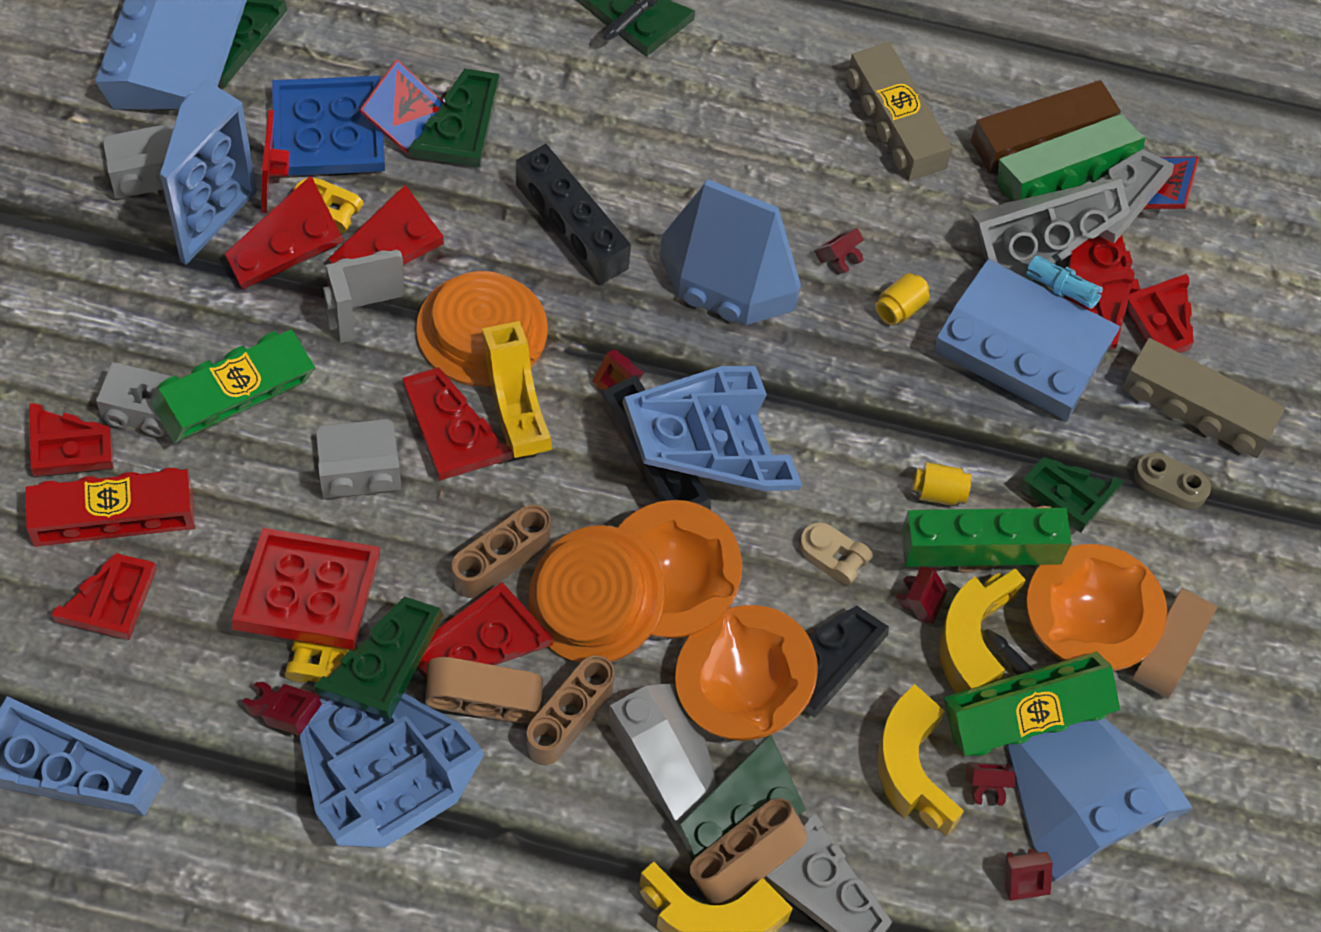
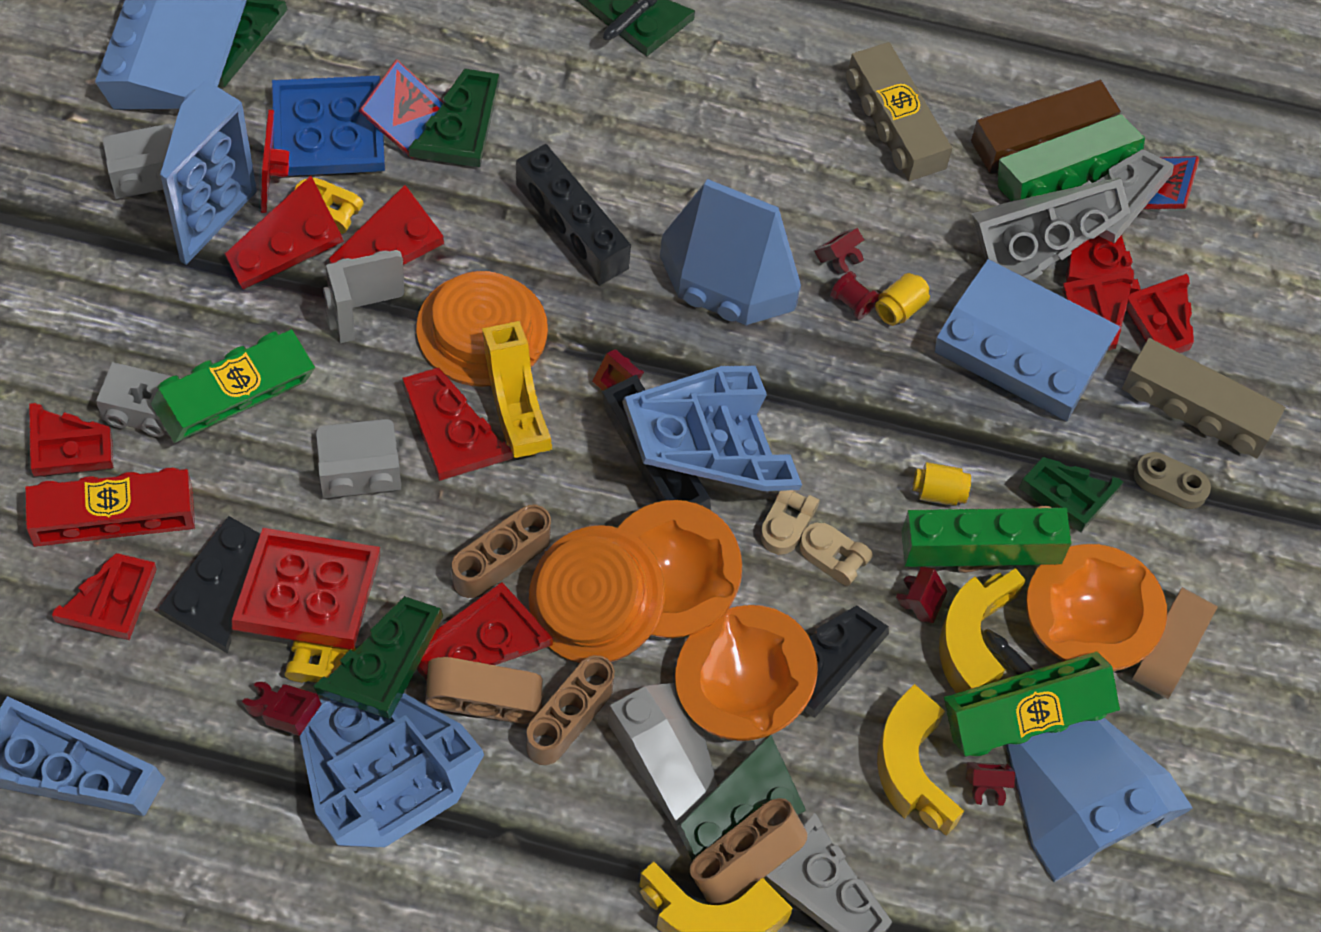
(212, 585): none -> black wing
(783, 532): none -> tan plate
(855, 295): none -> dark red bush
(1028, 875): dark red tile -> none
(1064, 281): medium azure pin -> none

